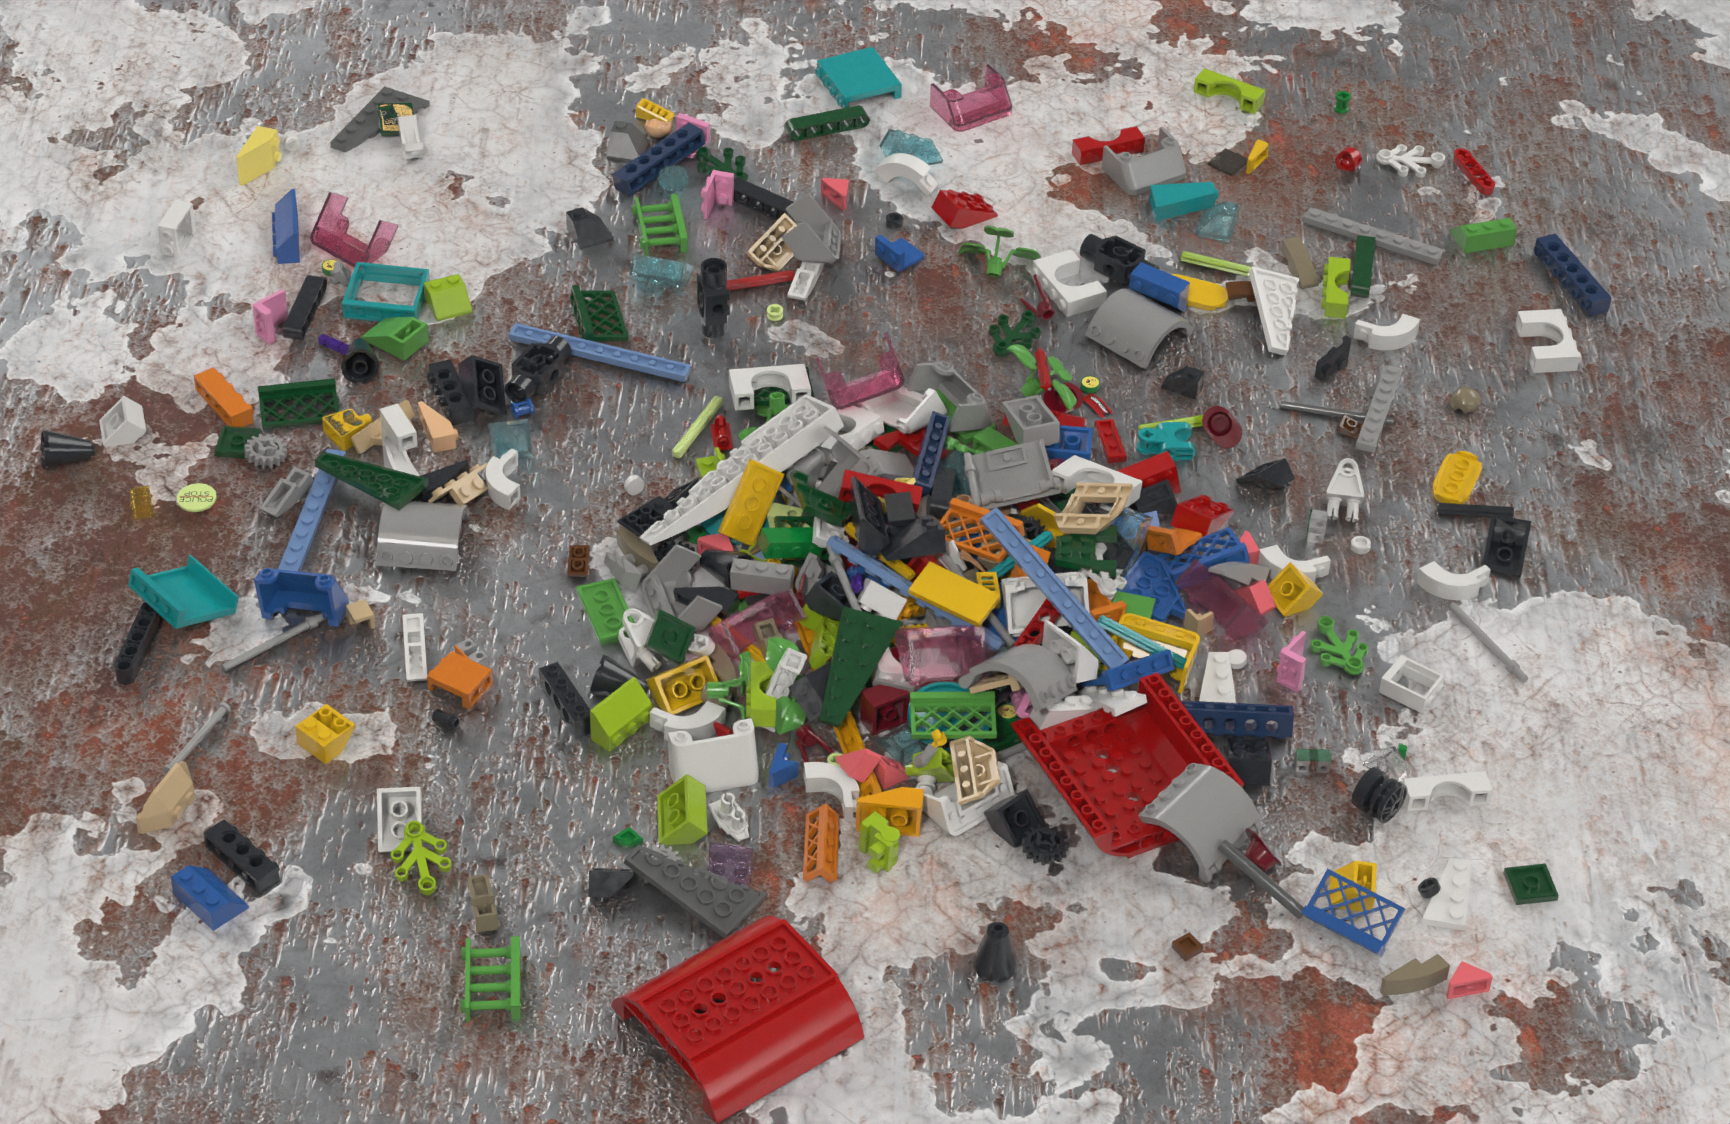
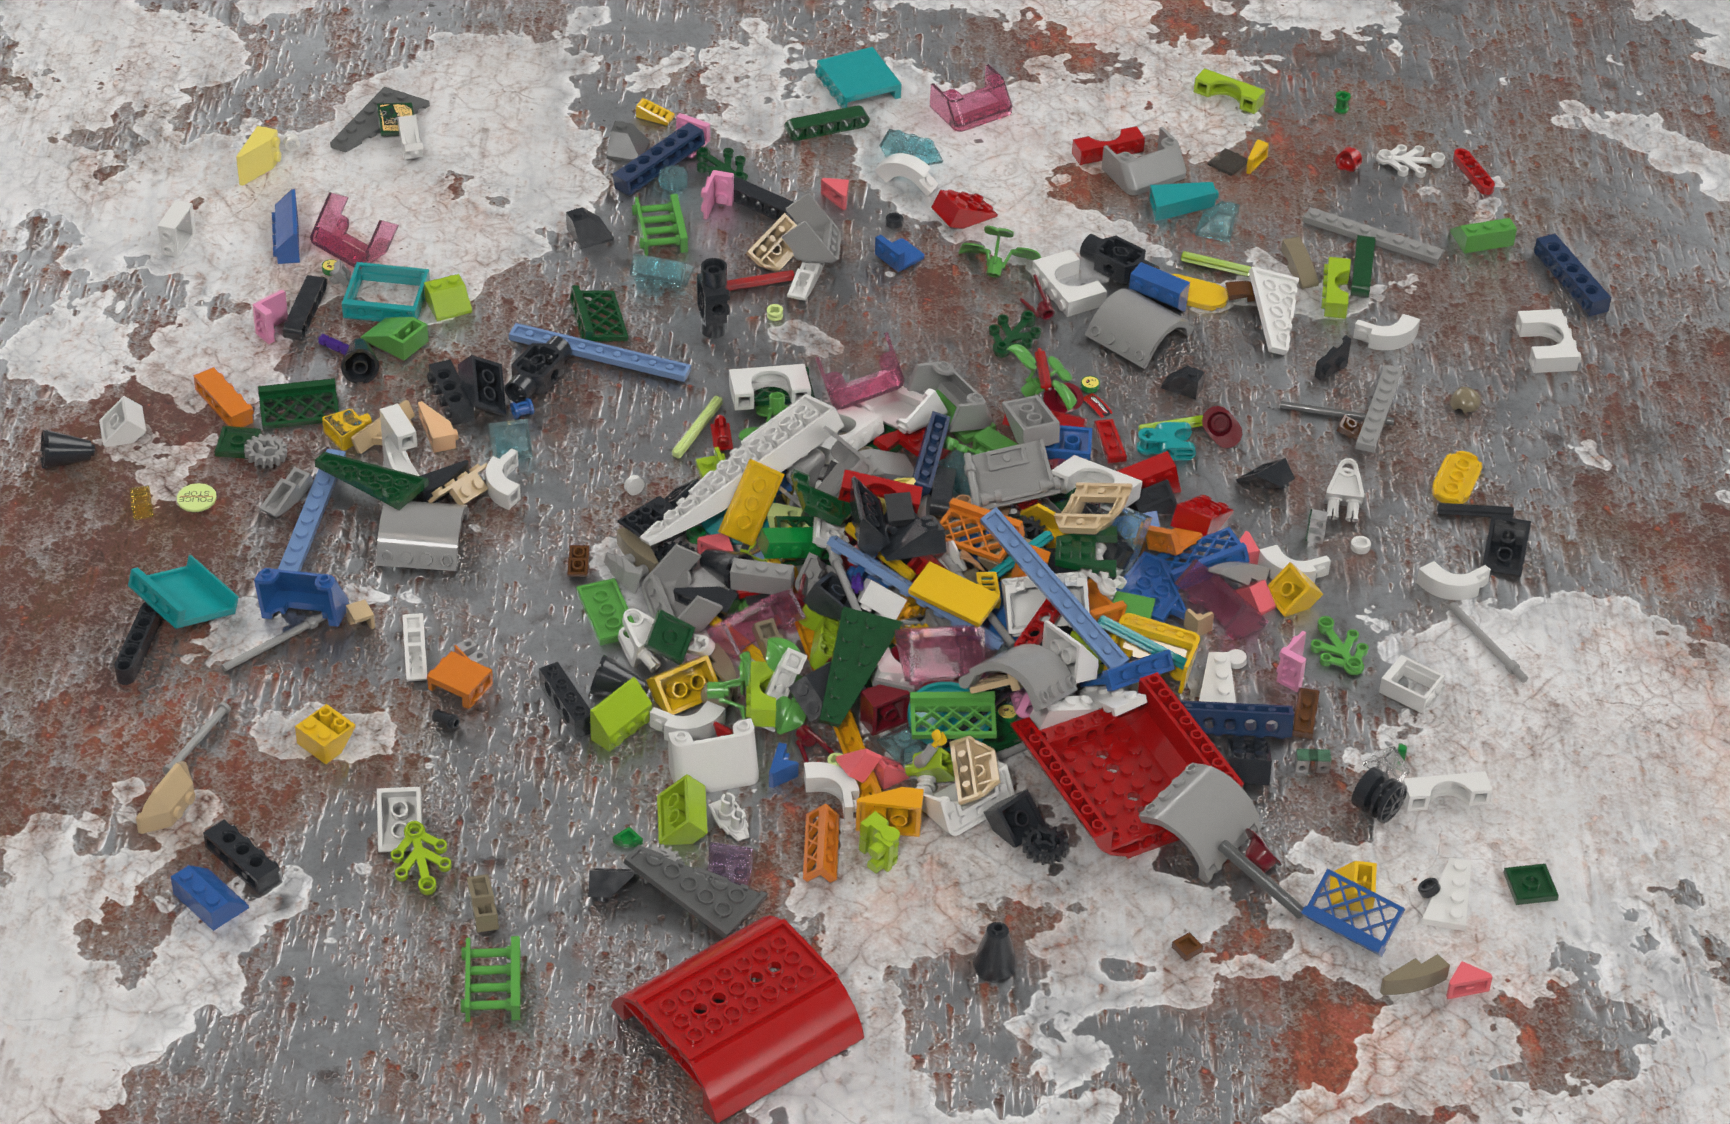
(658, 128): light nougat hair -> none
(1305, 713): none -> reddish brown tile

